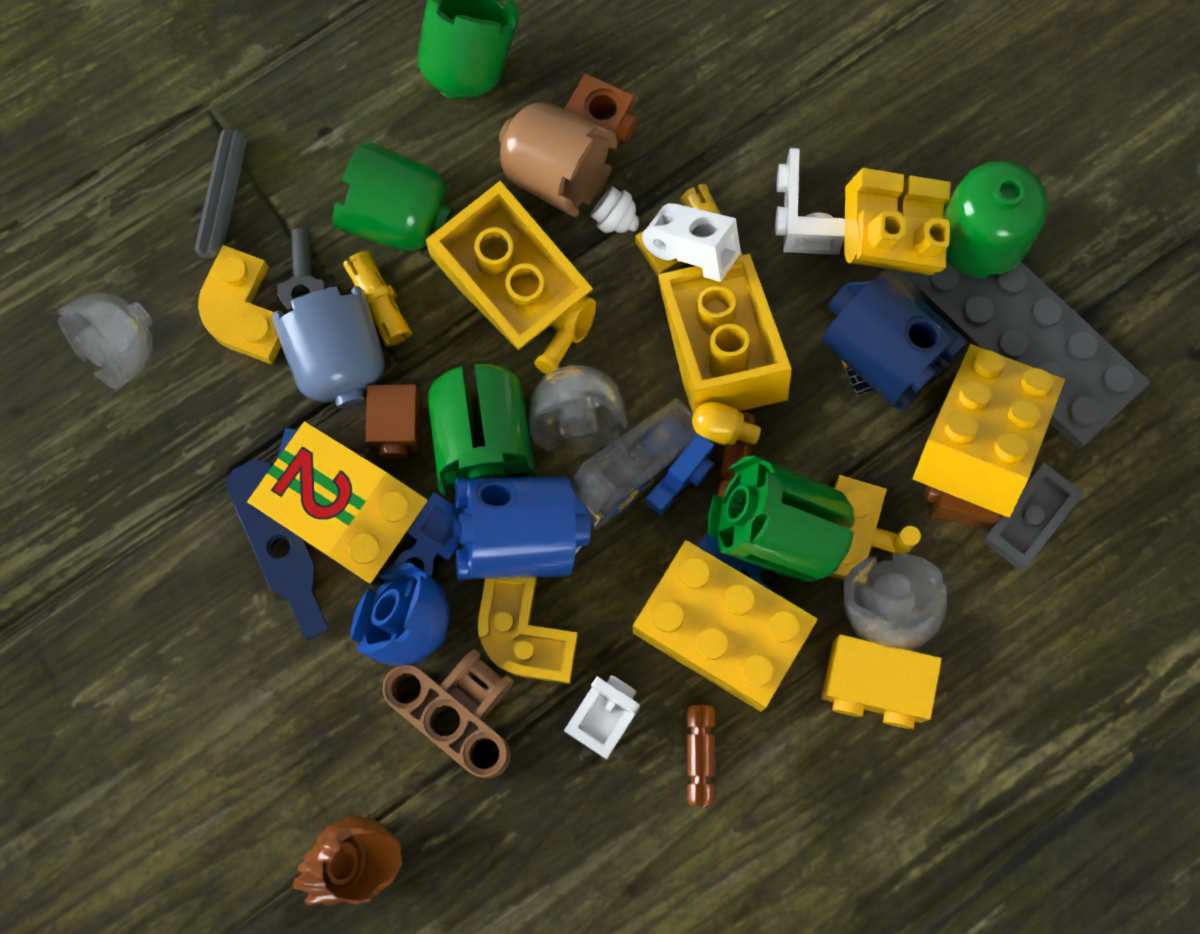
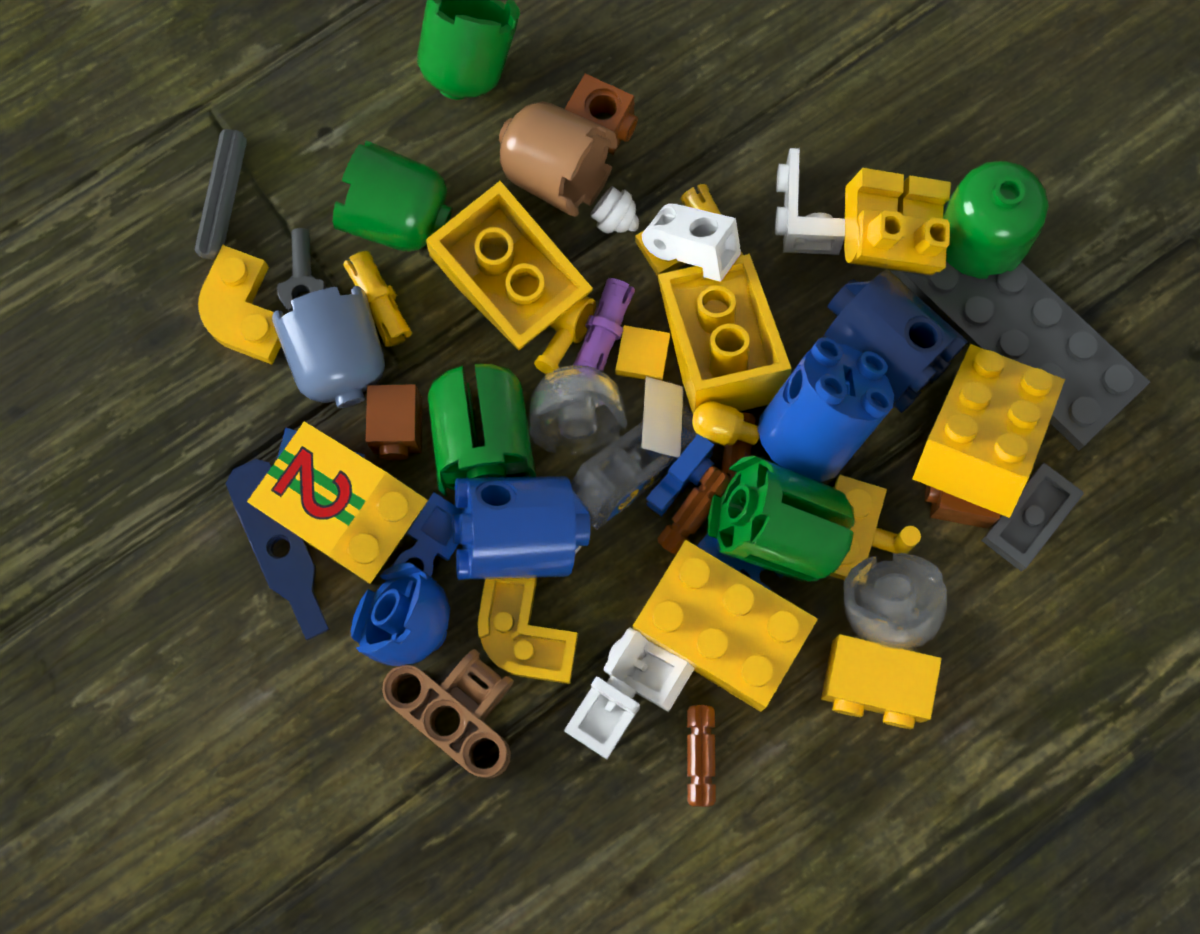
(109, 335): clear cylinder -> none
(349, 862): dark orange hair -> none
(605, 324): none -> medium lavender pin
(642, 353): none -> yellow tile
(648, 669): none -> white bracket
(662, 417): none -> white sticker
(694, 510): none -> dark orange axle
(826, 409): none -> blue cylinder

